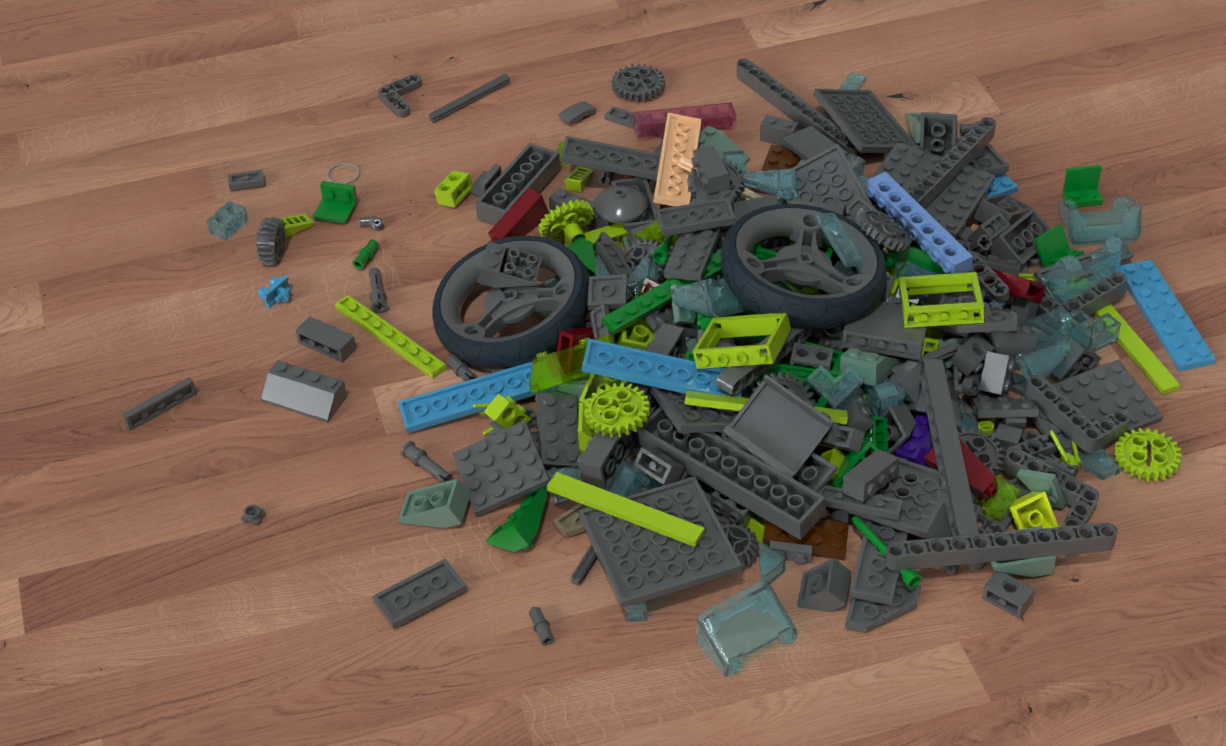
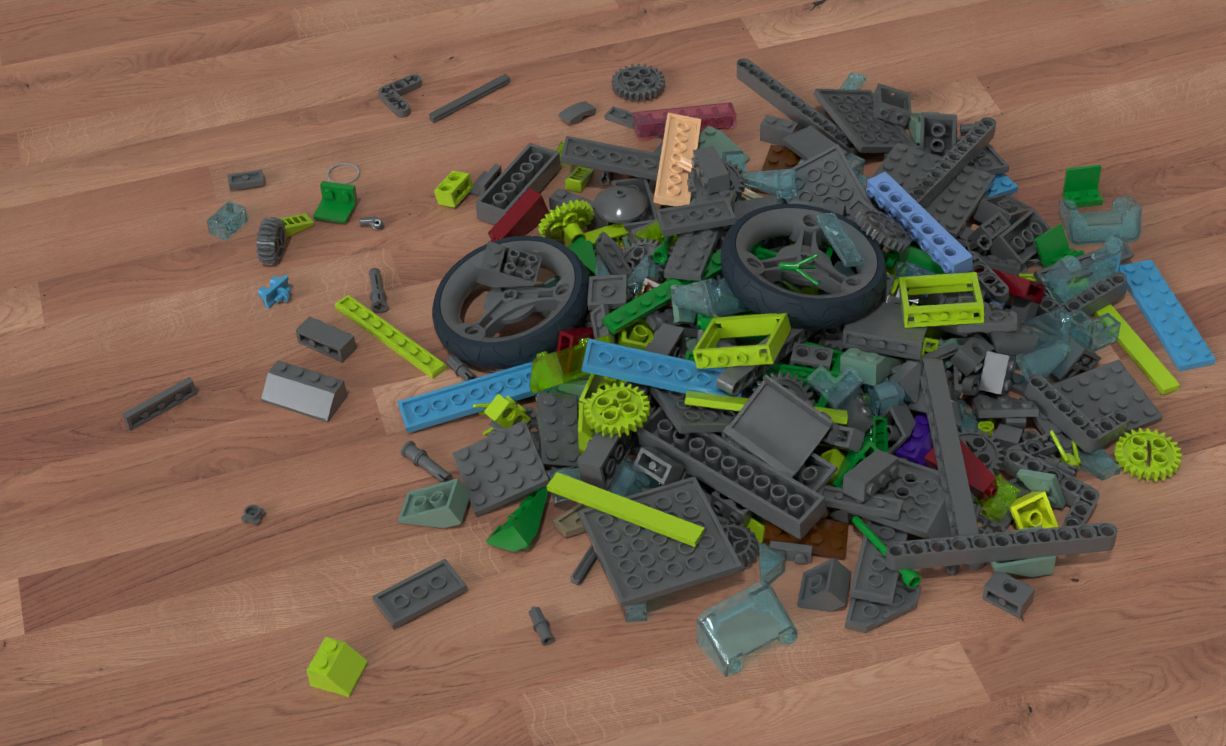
(336, 667): none -> lime slope
(365, 254): green pin -> none
(799, 265): none -> green plant
(885, 102): none -> dark grey window

